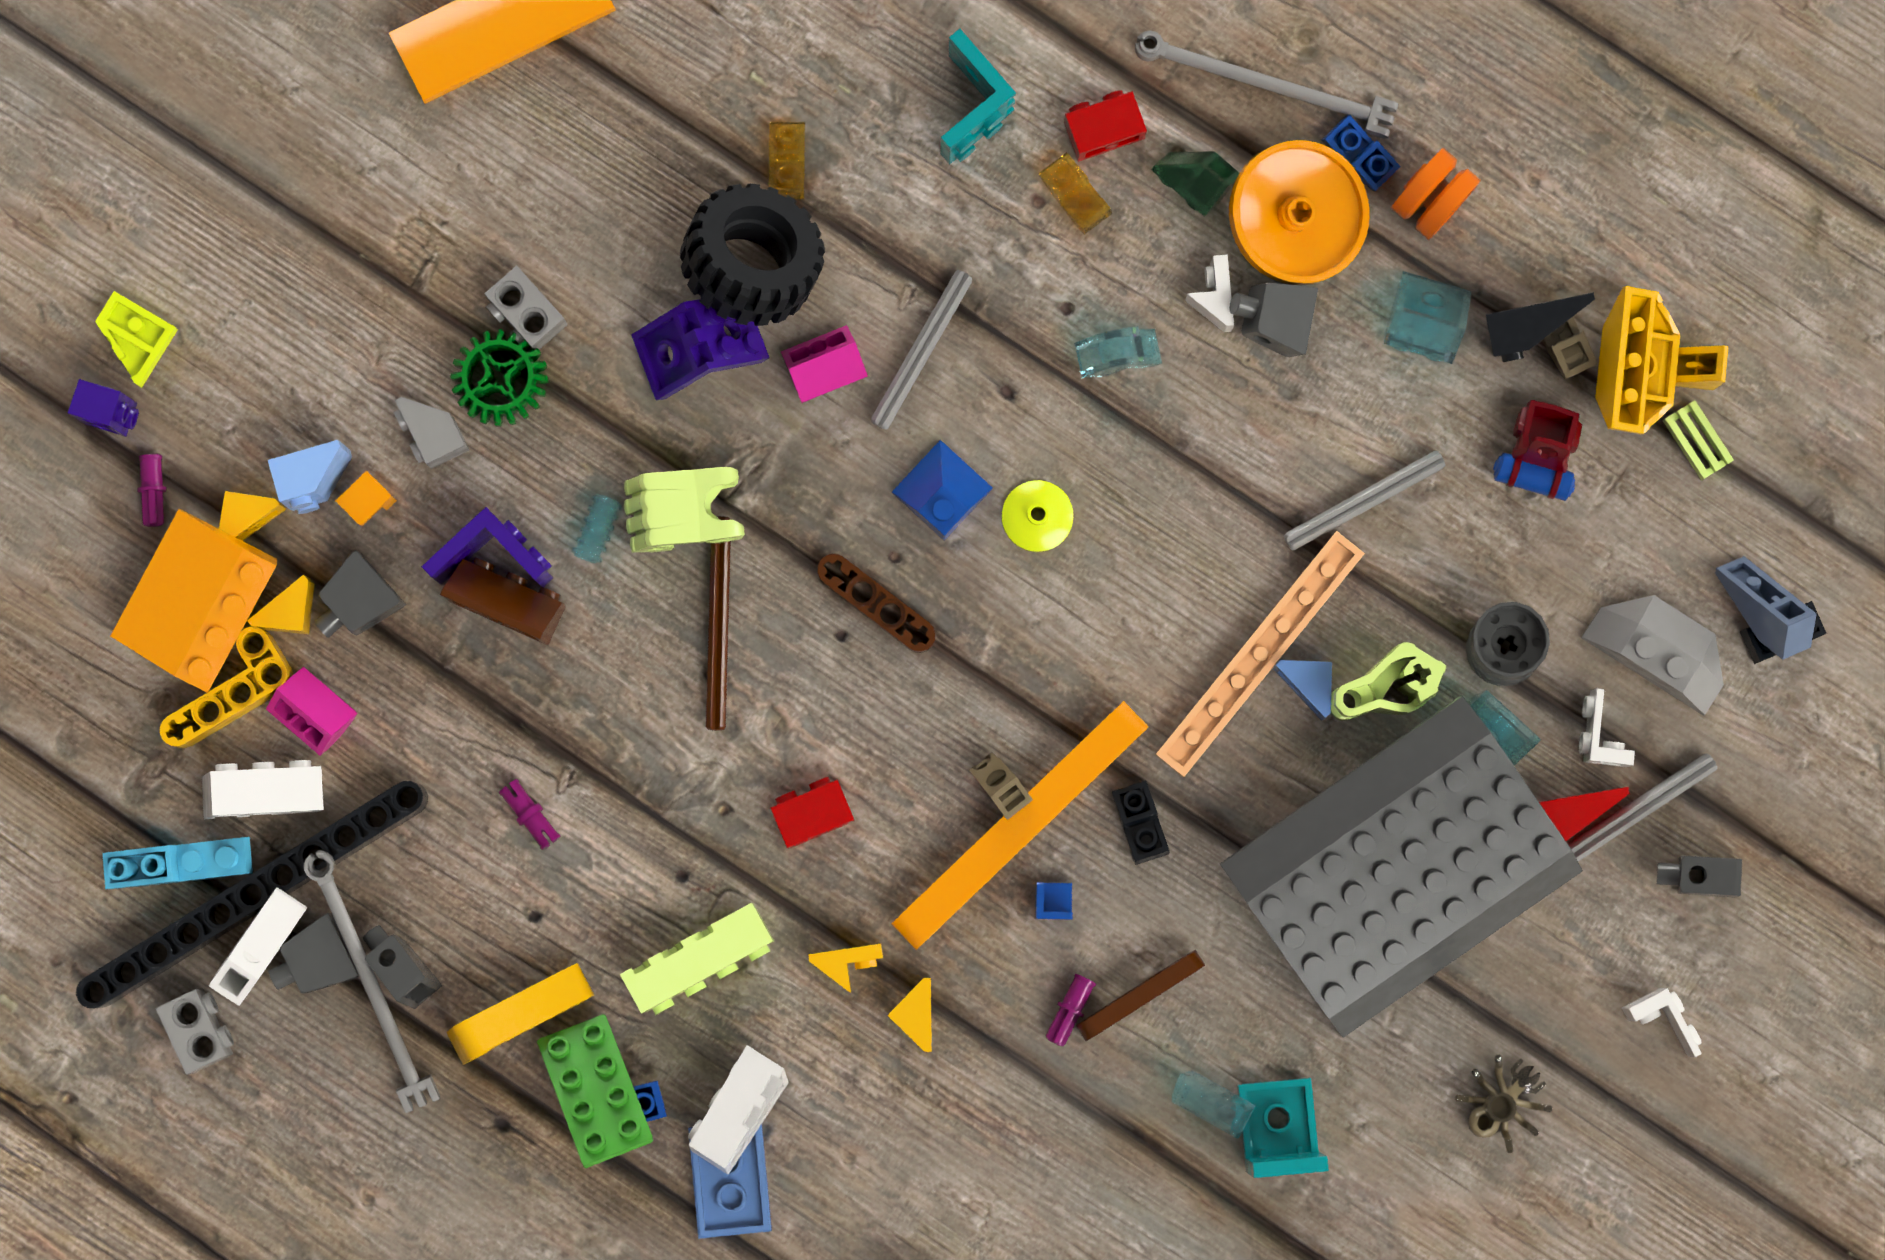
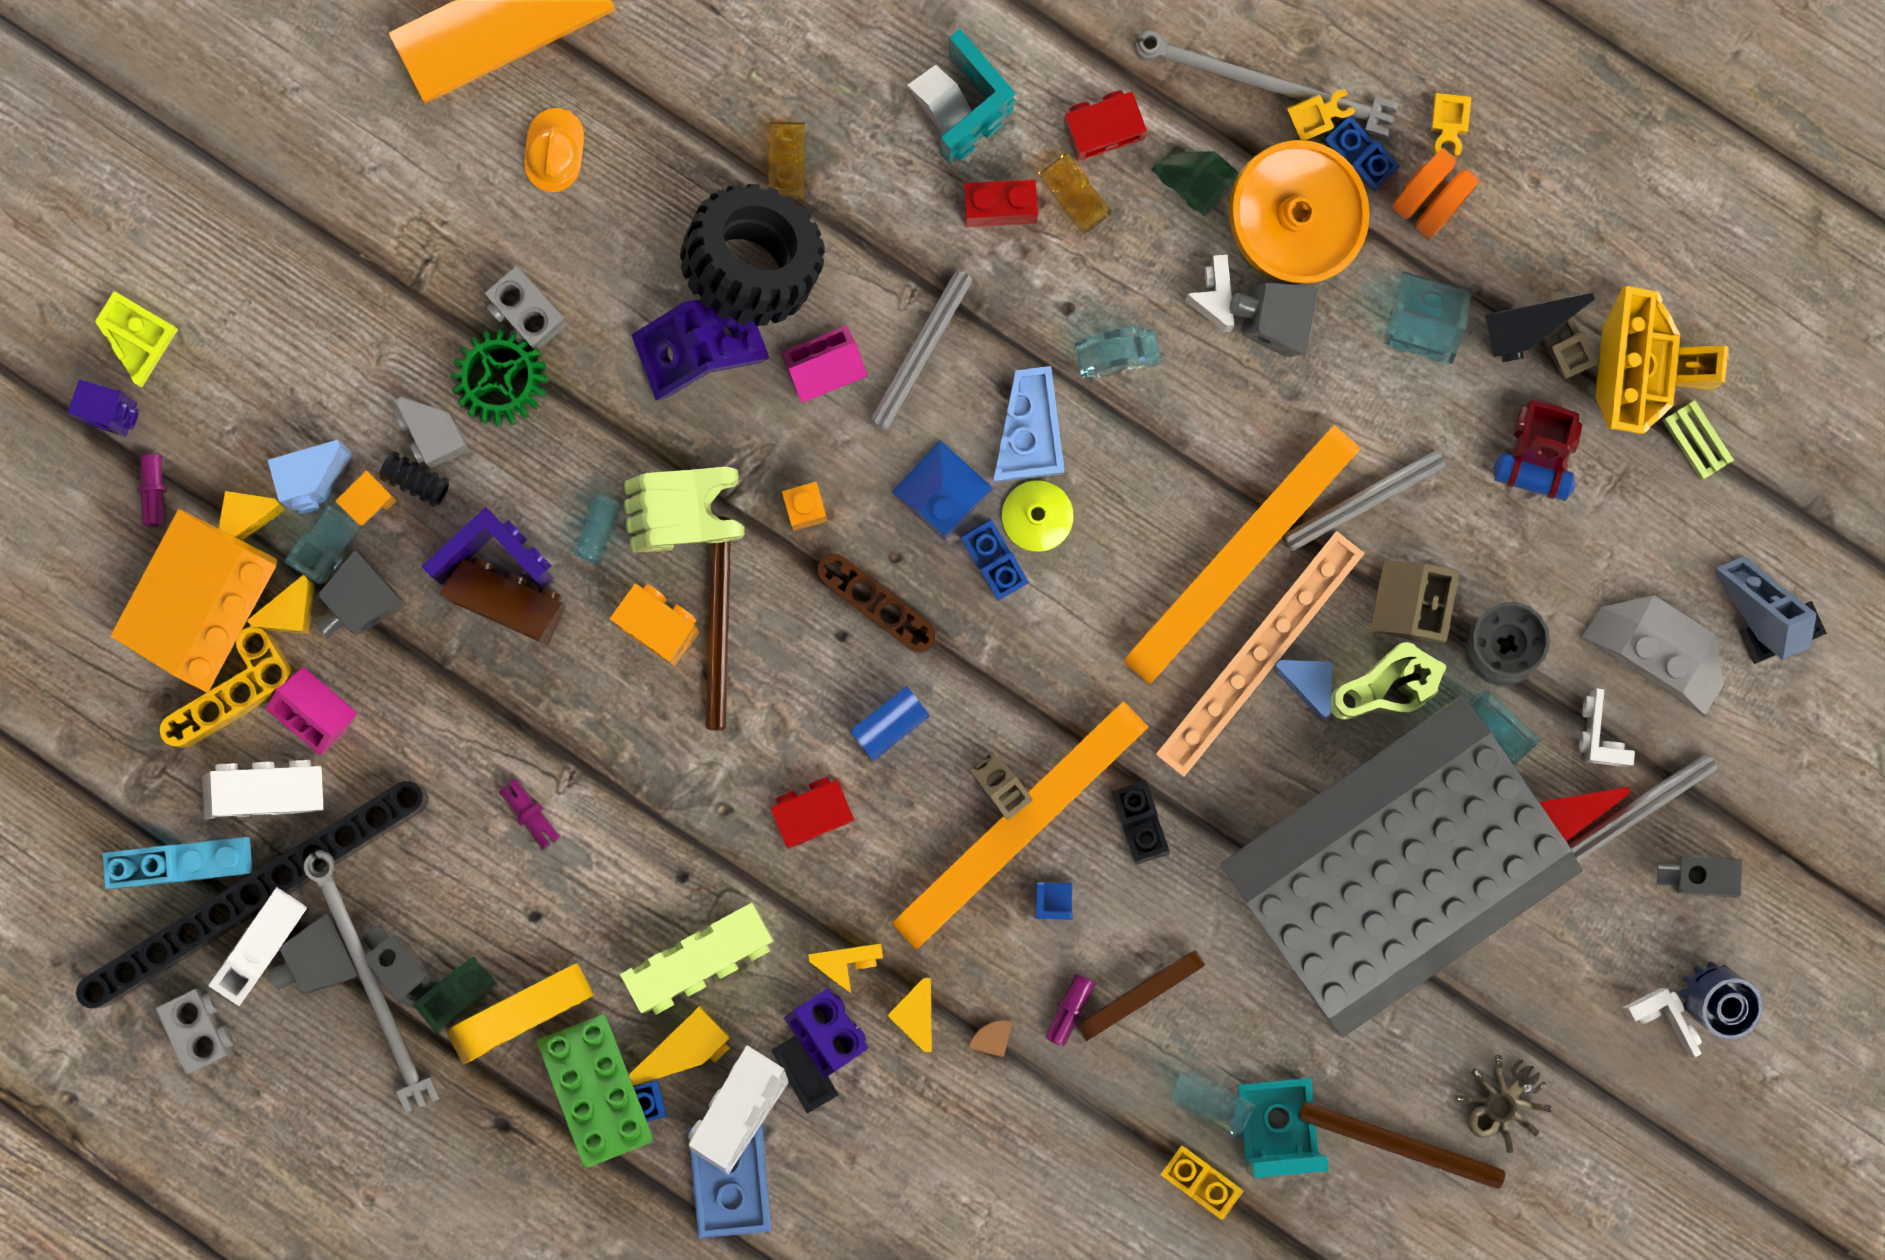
(321, 551): none -> clear light blue brick
(414, 479): none -> black piece
(455, 995): none -> clear green slope
(554, 150): none -> light orange piece
(654, 624): none -> light orange brick
(686, 1047): none -> yellow slope
(803, 1075): none -> black tile
(804, 506): none -> light orange brick
(819, 1037): none -> dark purple brick
(889, 723): none -> blue brick
(940, 98): none -> white slope
(992, 1038): none -> medium nougat tile
(994, 559): none -> blue slope
(1000, 203): none -> red brick
(1031, 429): none -> light blue wing
(1202, 1182): none -> yellow slope
(1241, 554): none -> light orange beam
(1314, 116): none -> yellow plate
(1401, 1145): none -> reddish brown axle
(1415, 601): none -> dark tan slope
(1450, 118): none -> yellow plate
(1722, 1001): none -> dark blue gear

